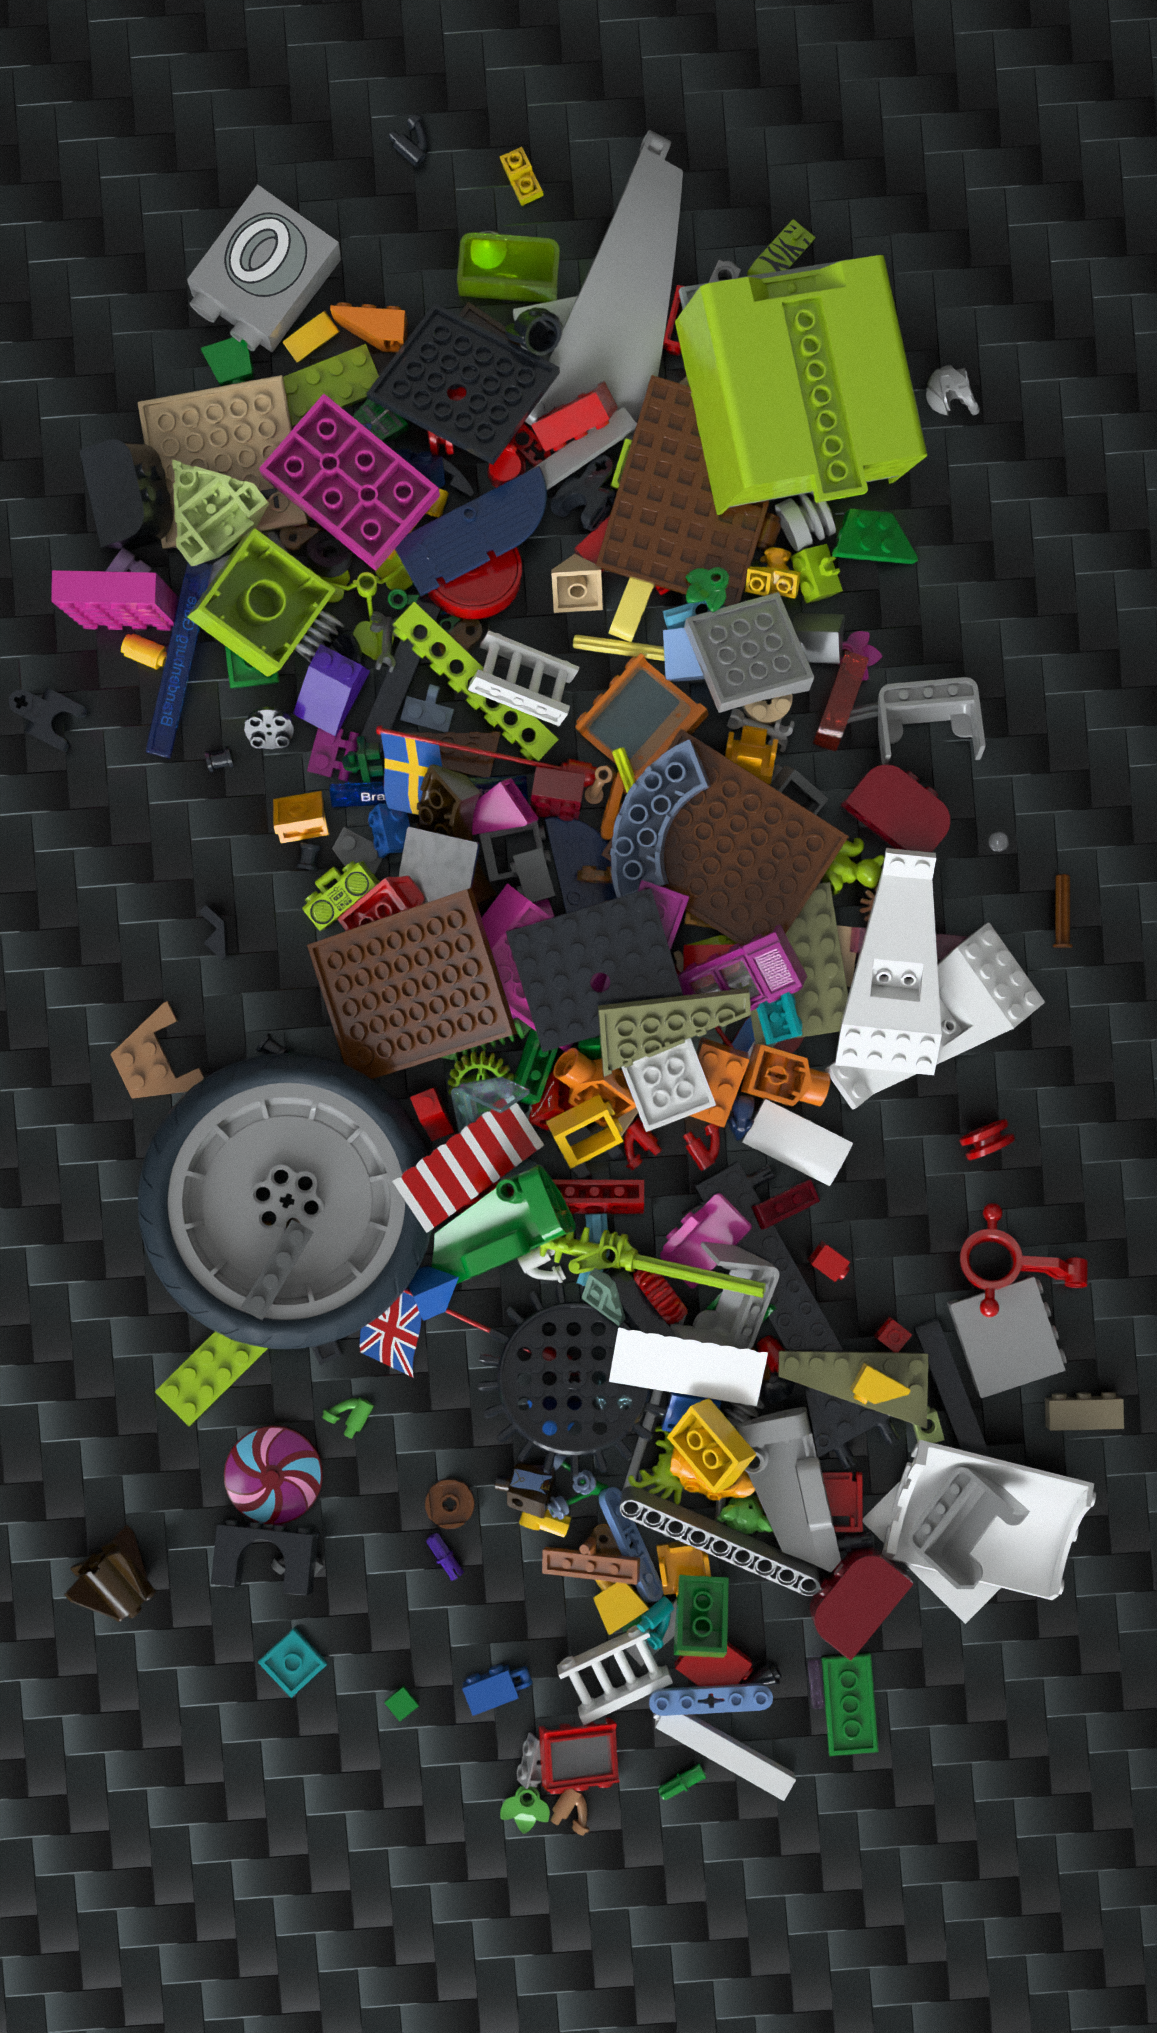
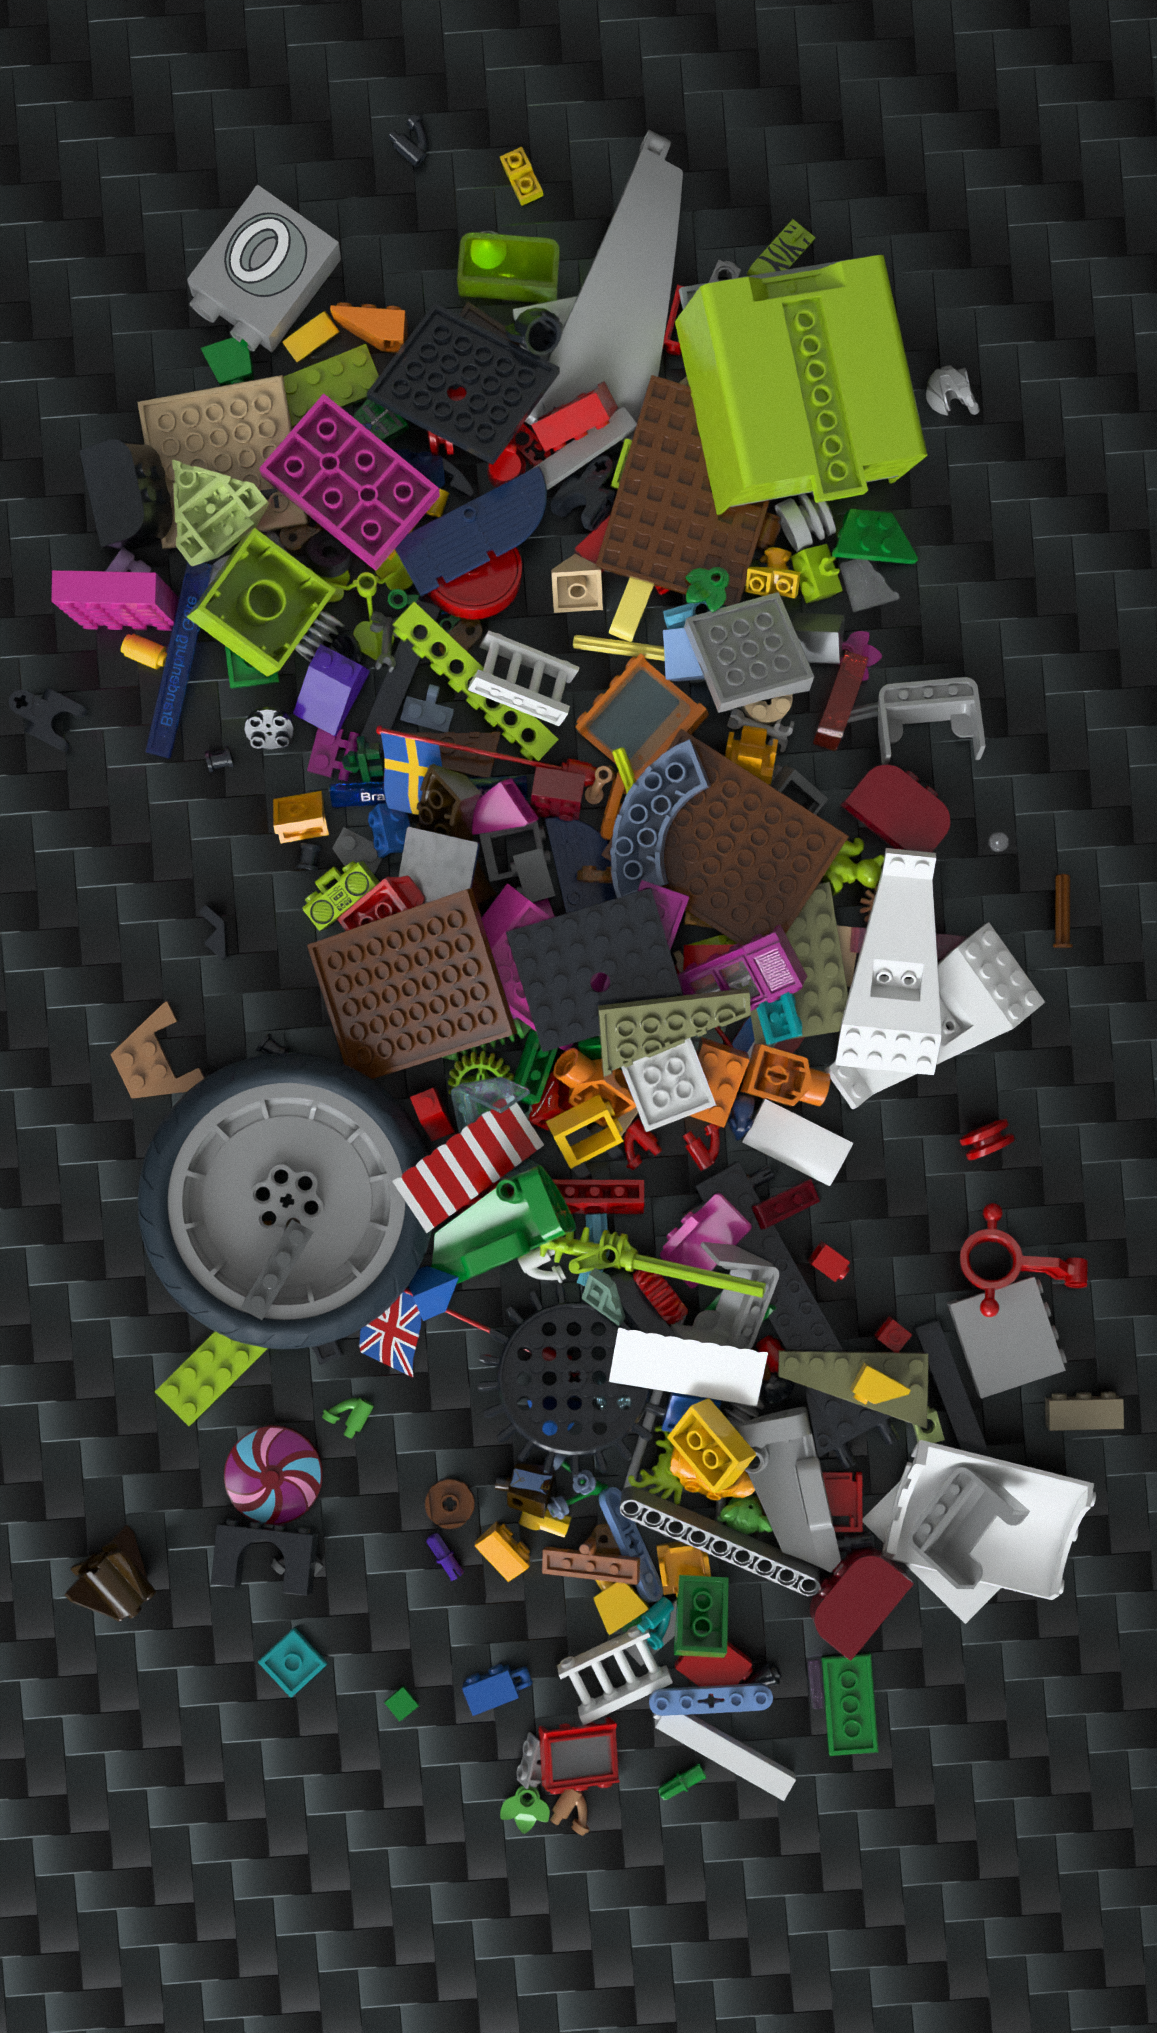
(503, 1551): none -> light orange slope
(865, 585): none -> clear wing

